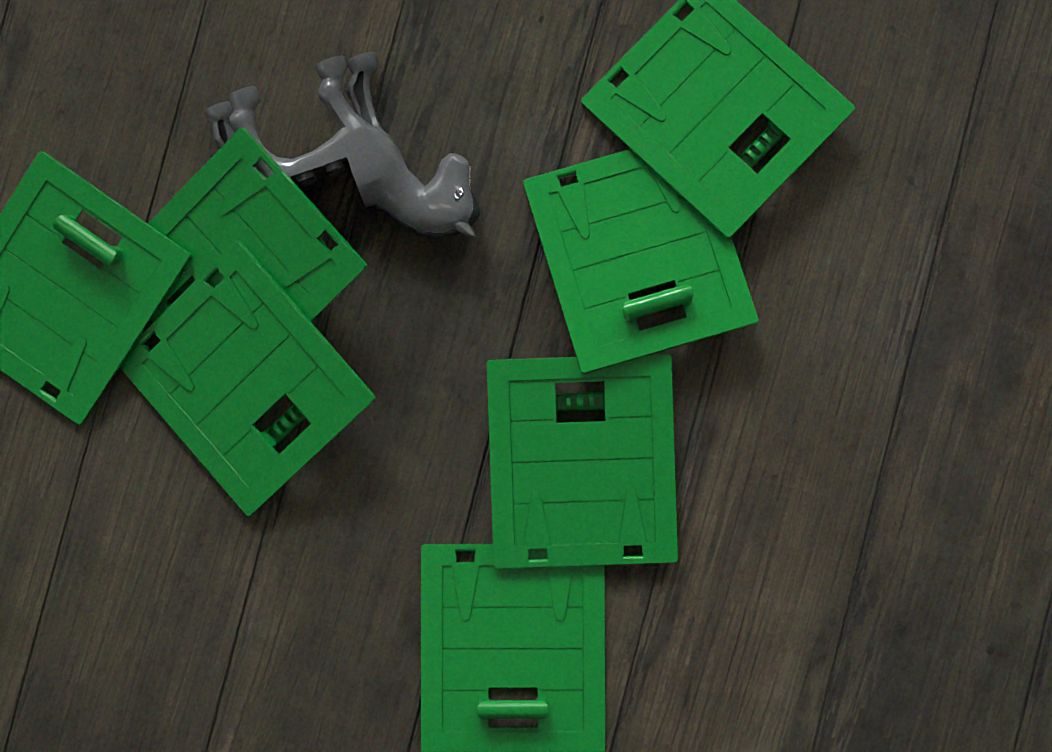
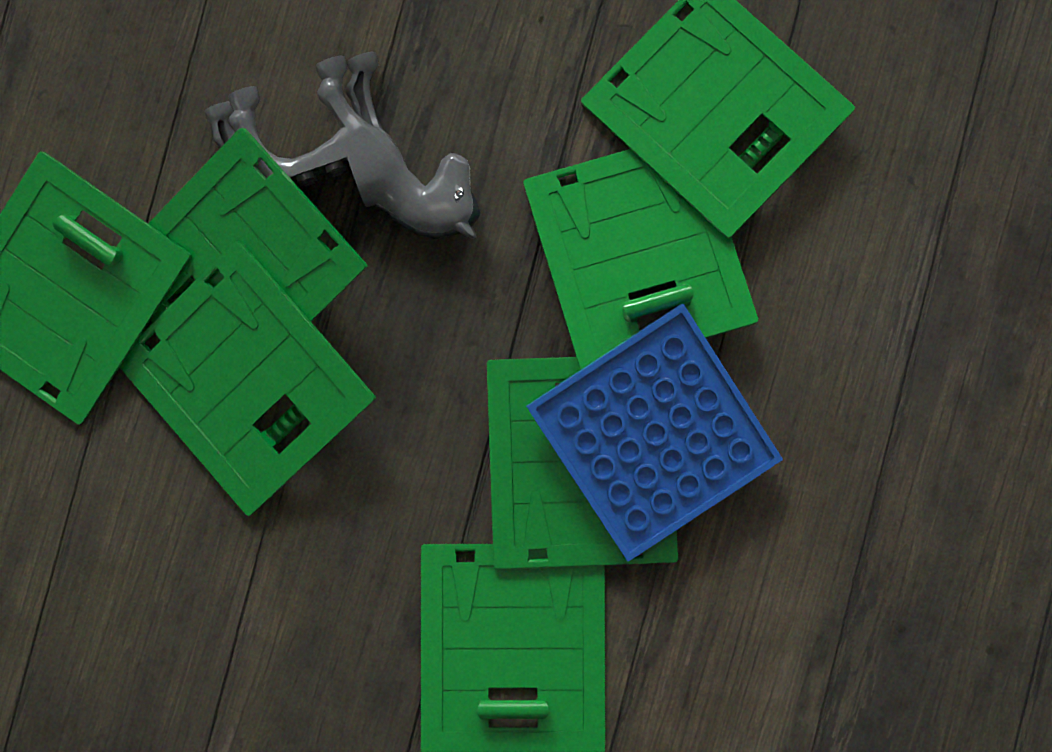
(654, 432): none -> blue plate

